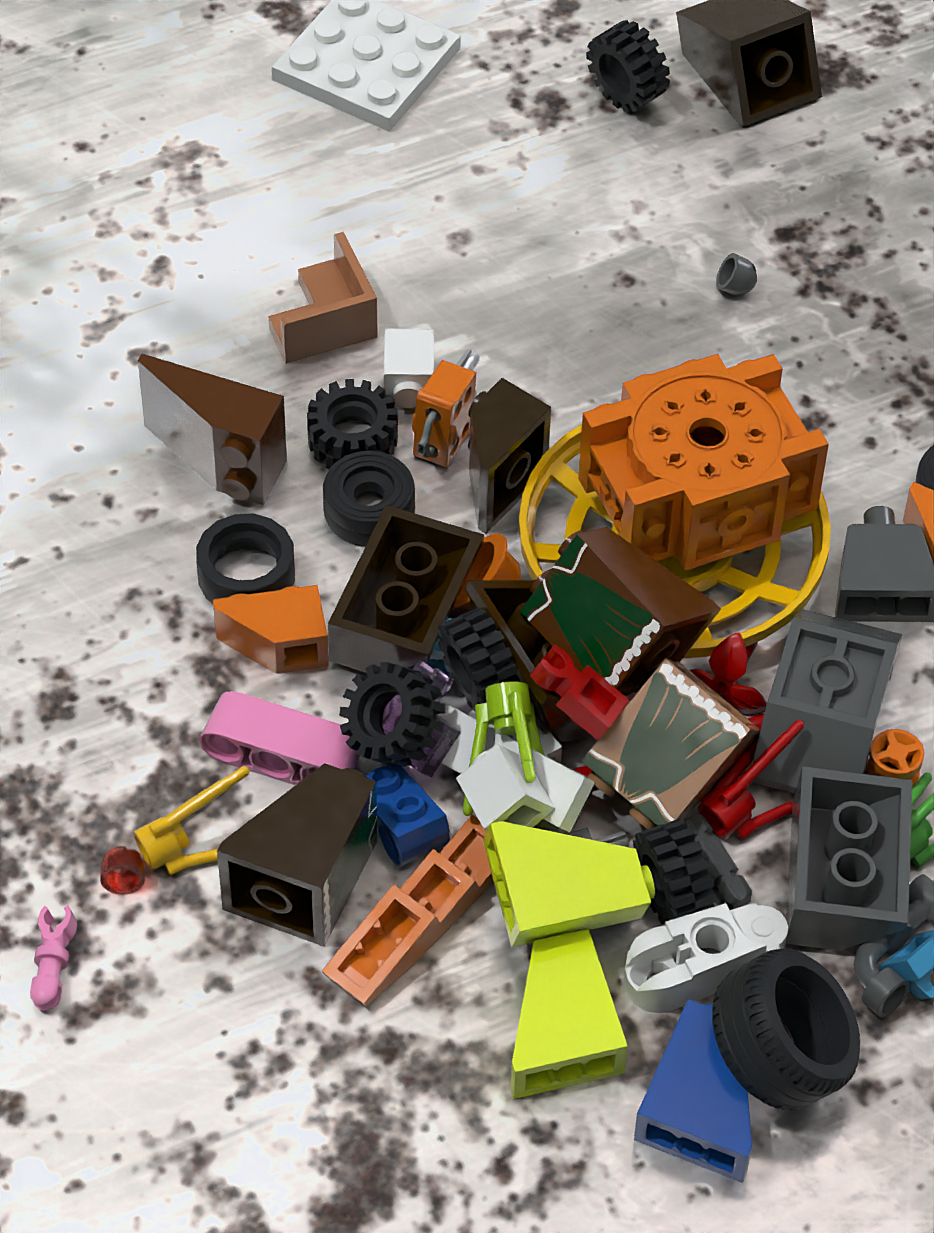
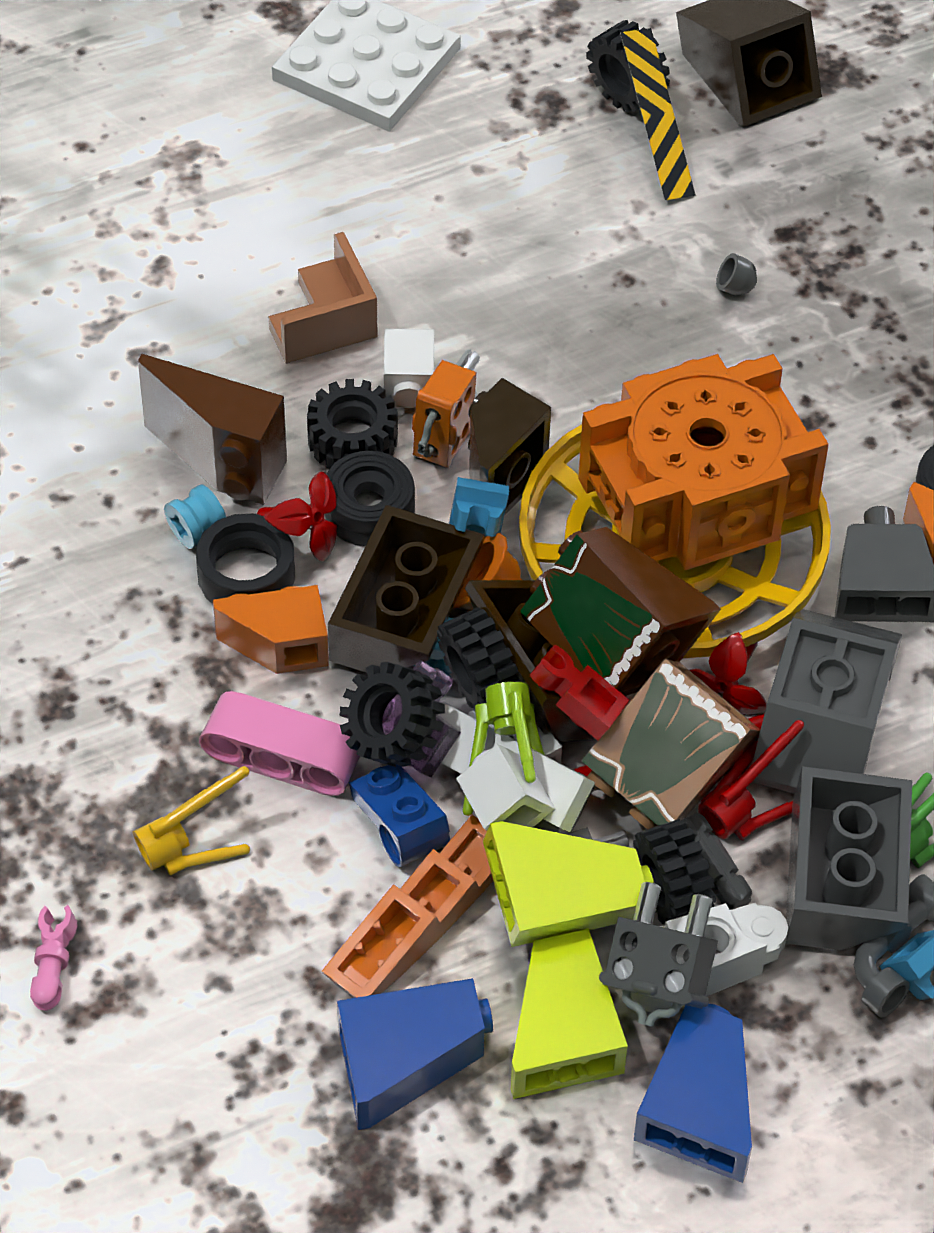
(131, 874): clear red hinge -> none
(193, 515): none -> medium azure wheel
(297, 516): none -> red plant
(302, 854): dark brown slope -> none
(408, 1043): none -> blue slope
(479, 506): none -> dark azure tile
(657, 114): none -> sticker
(661, 959): none -> dark grey piece
(759, 1048): black tyre -> none
(899, 749): orange wheel -> none

